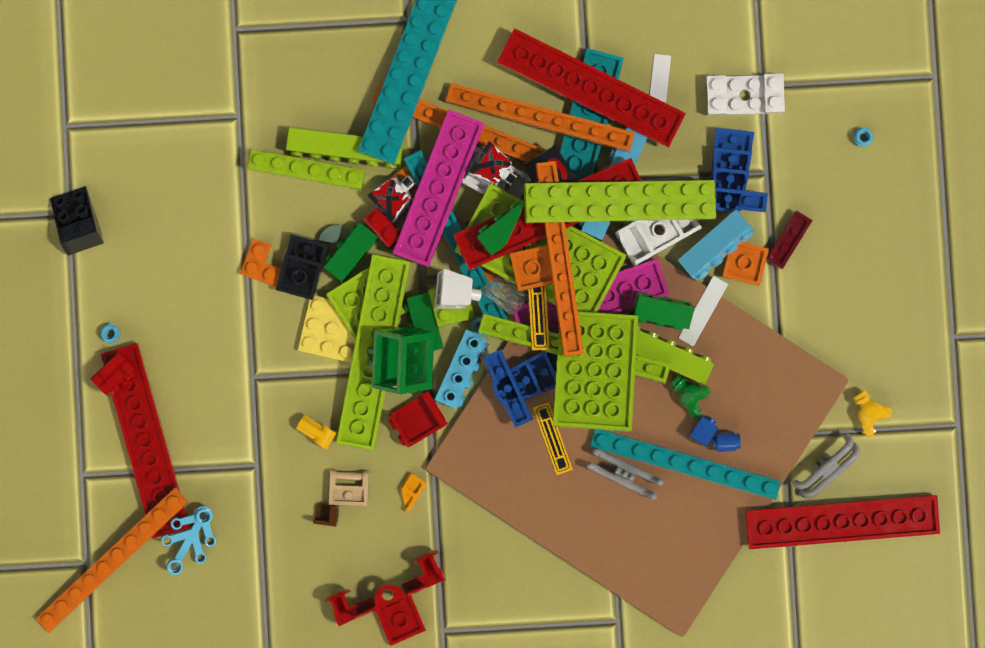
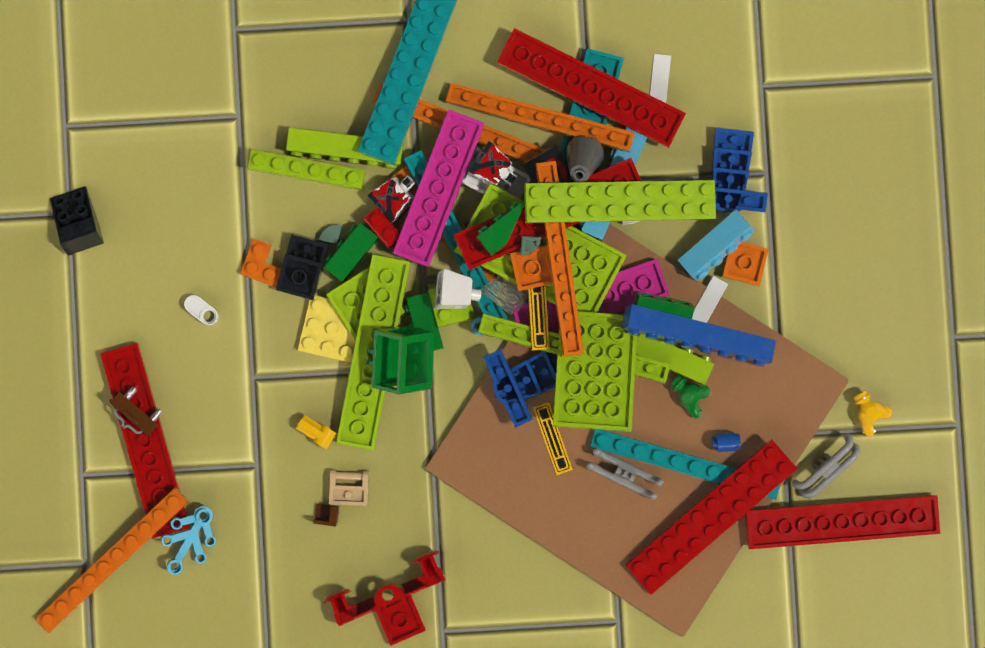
(104, 331): medium azure plate -> none
(114, 374): red brick -> none
(134, 414): none -> reddish brown piece
(198, 307): none -> white piece
(411, 490): light orange tile -> none
(417, 420): red panel -> none
(461, 369): medium azure brick -> none
(529, 244): none -> sand green tile
(583, 157): none -> dark grey cone
(642, 242): white piece -> none
(698, 334): none -> blue brick
(704, 430): blue brick -> none
(711, 516): none -> red plate
(765, 95): white piece -> none
(789, 239): dark red plate -> none
(869, 137): medium azure plate -> none

